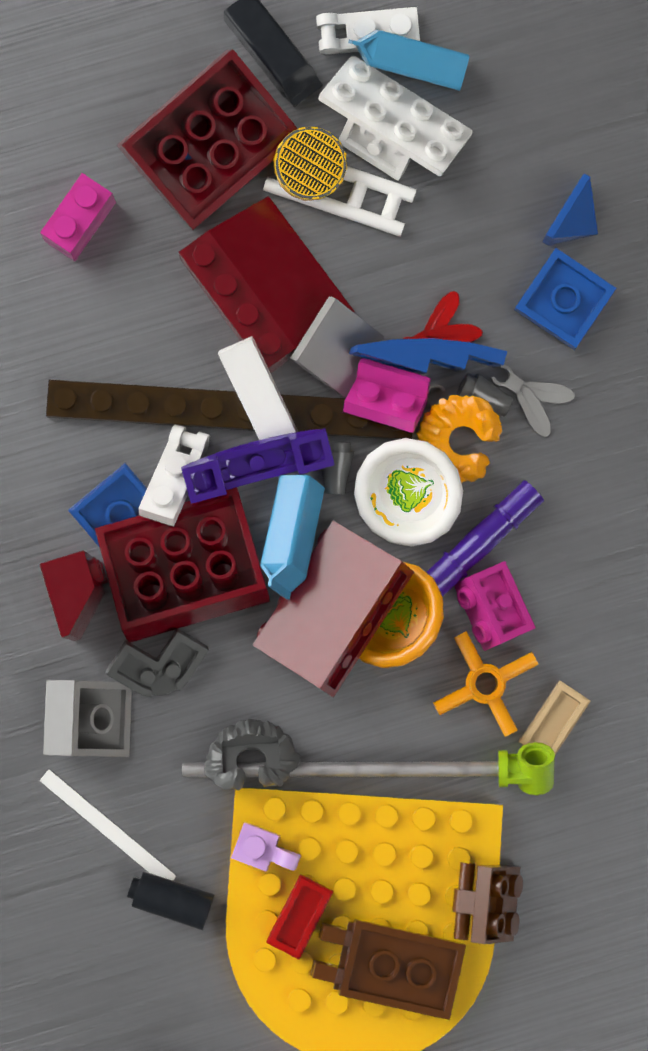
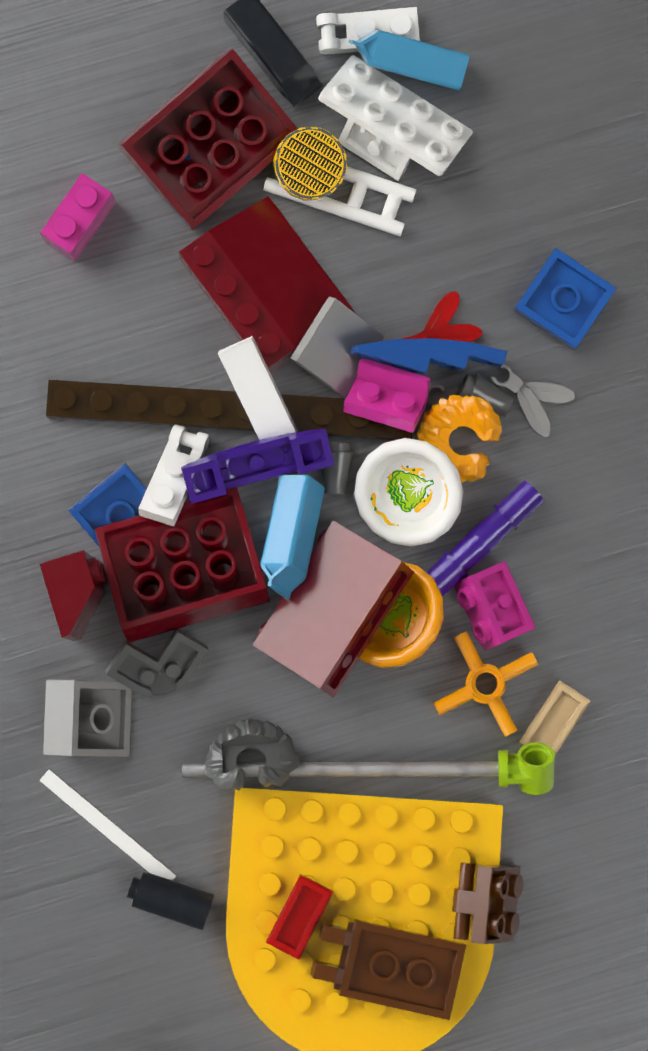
(259, 848): lavender plate -> none
(576, 217): blue slope -> none

